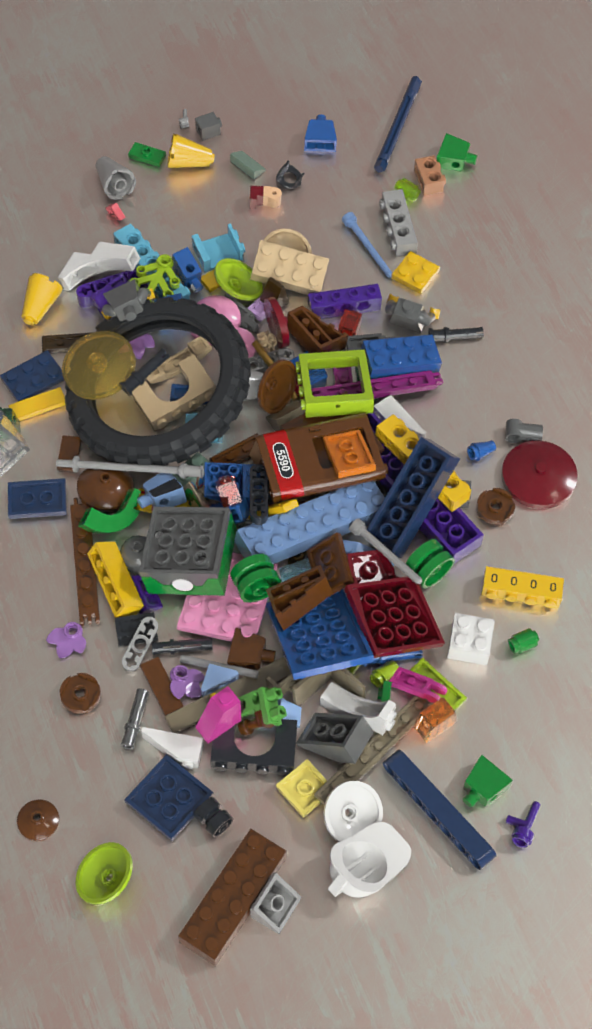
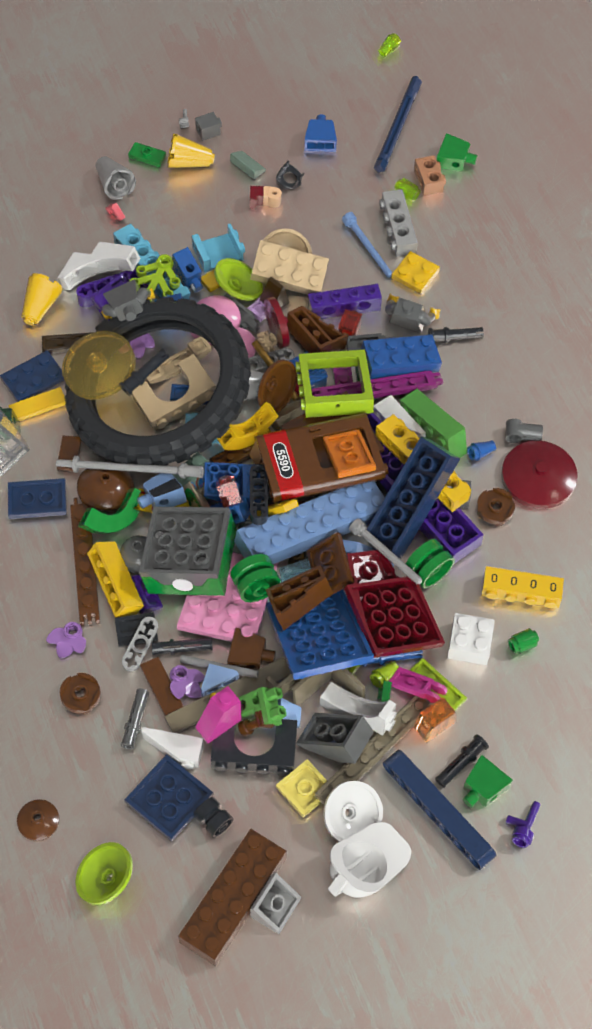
(243, 434): none -> yellow arch
(390, 44): none -> clear neon green cone
(436, 422): none -> bright green wedge
(468, 754): none -> black pin

